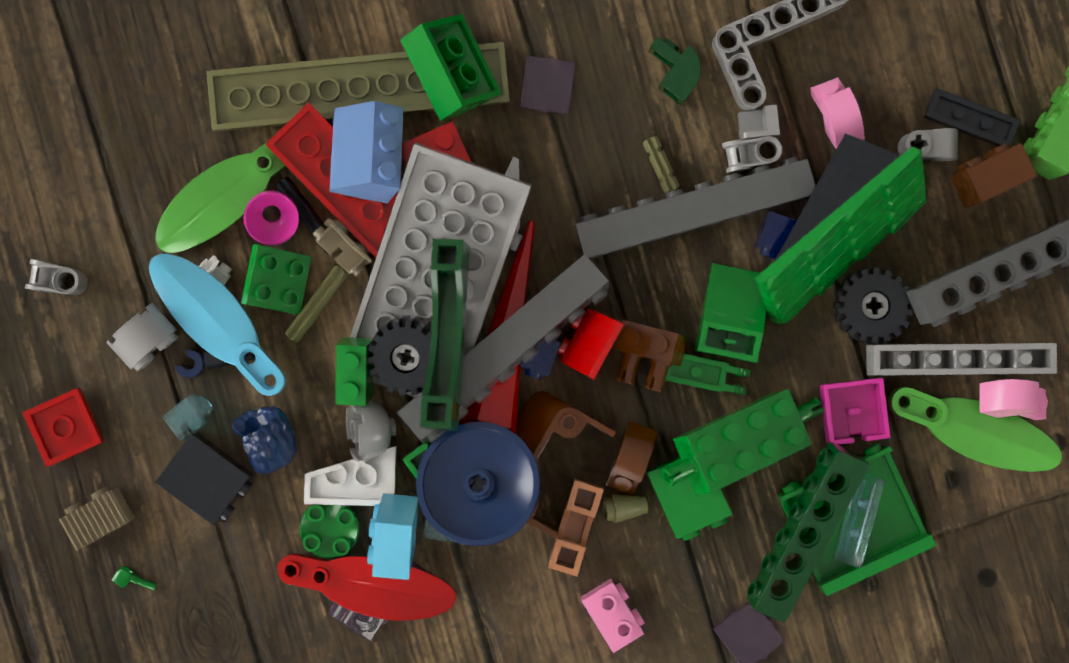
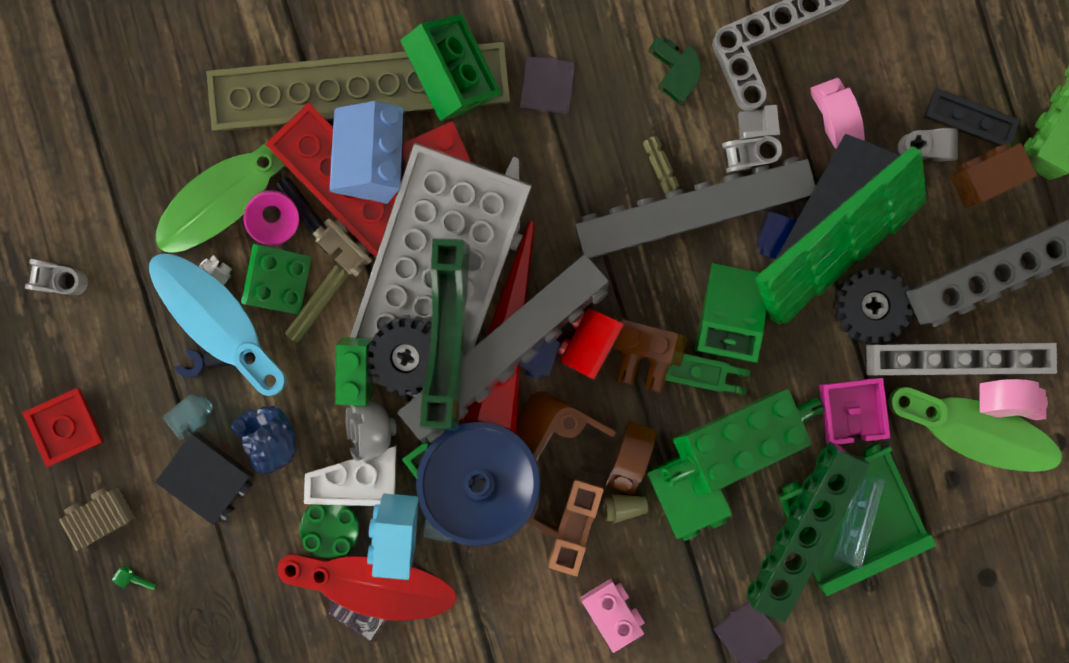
(142, 336): light grey brick -> none

